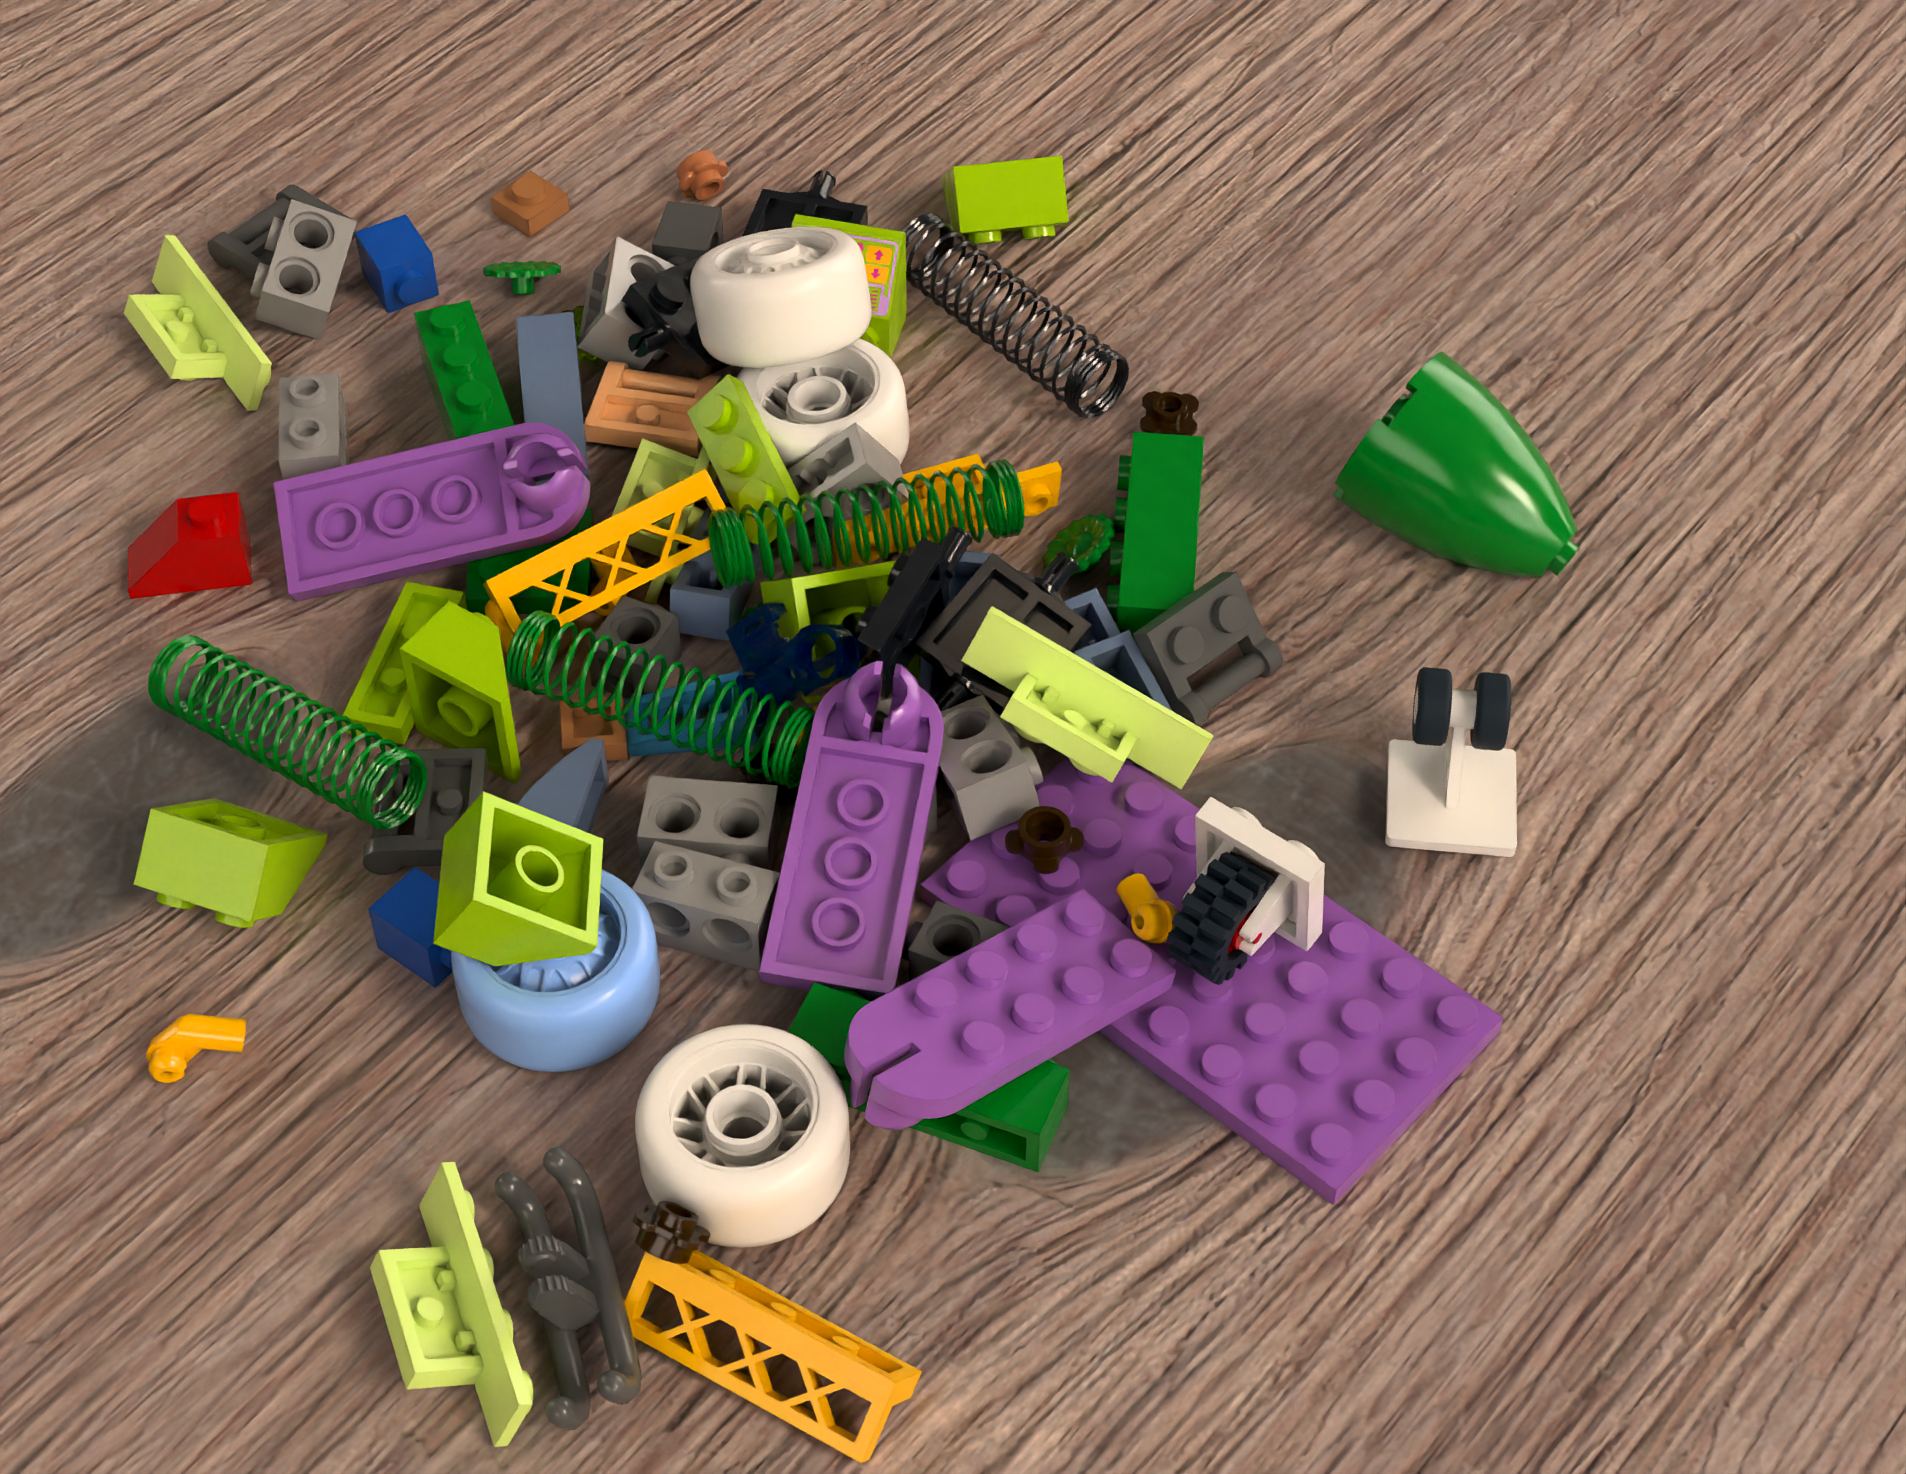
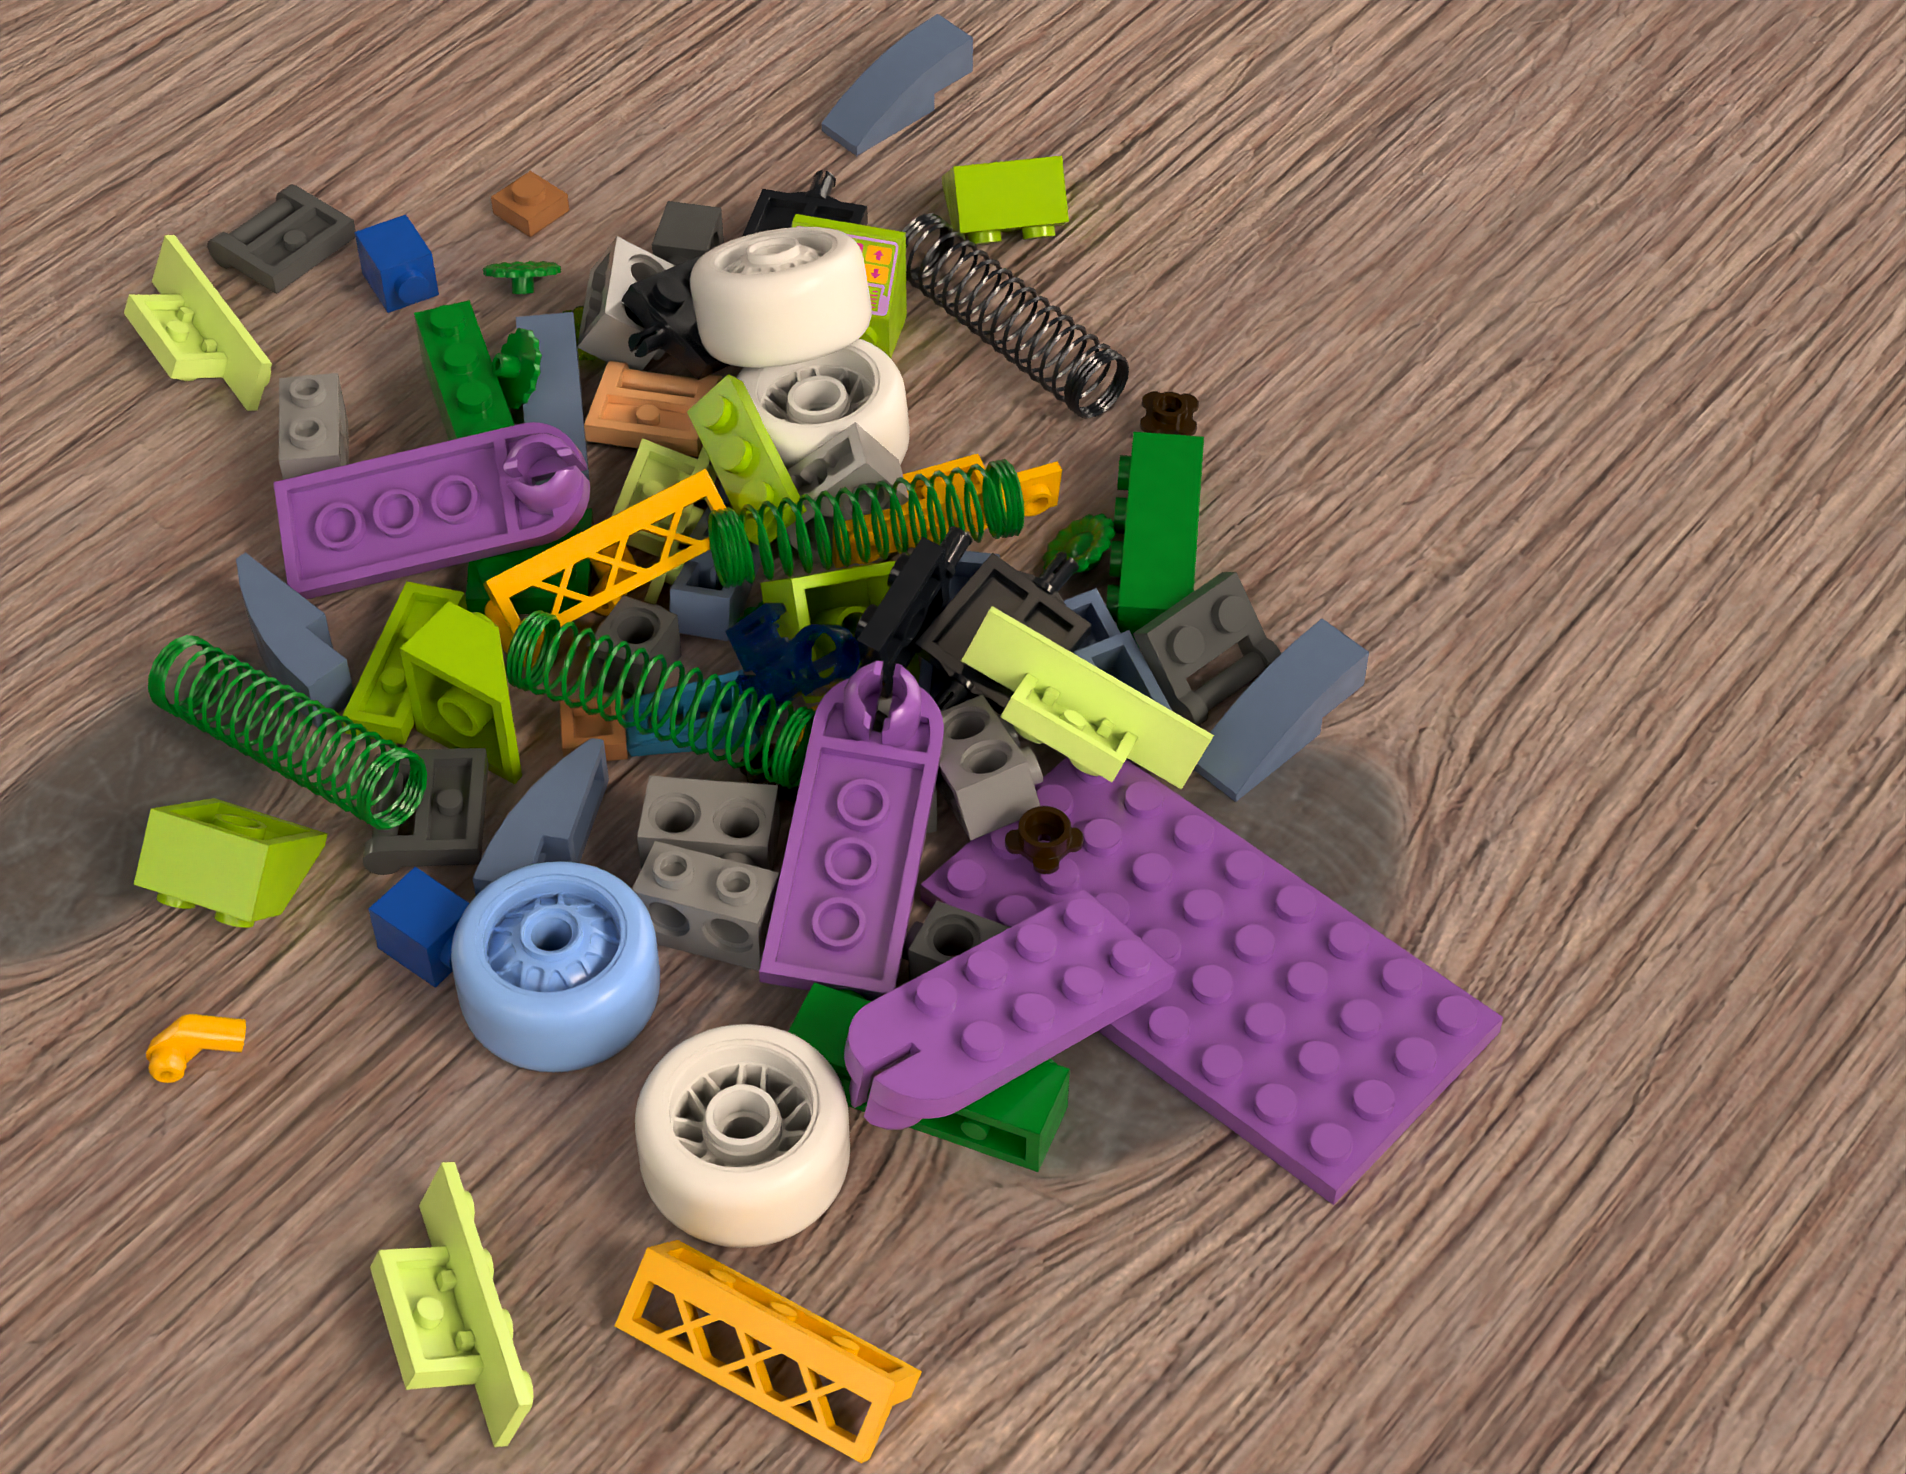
(192, 548): red slope -> none
(293, 639): none -> sand blue slope
(309, 270): light grey brick -> none
(517, 886): lime slope -> none
(518, 367): none -> green piece
(574, 1290): dark grey piece -> none
(669, 1232): dark brown plate -> none
(701, 175): nougat plate -> none
(900, 85): none -> sand blue slope
(1149, 913): yellow arm -> none
(1244, 893): plate -> none
(1283, 709): none -> sand blue slope
(1454, 792): white plate -> none
(1460, 478): green cylinder -> none

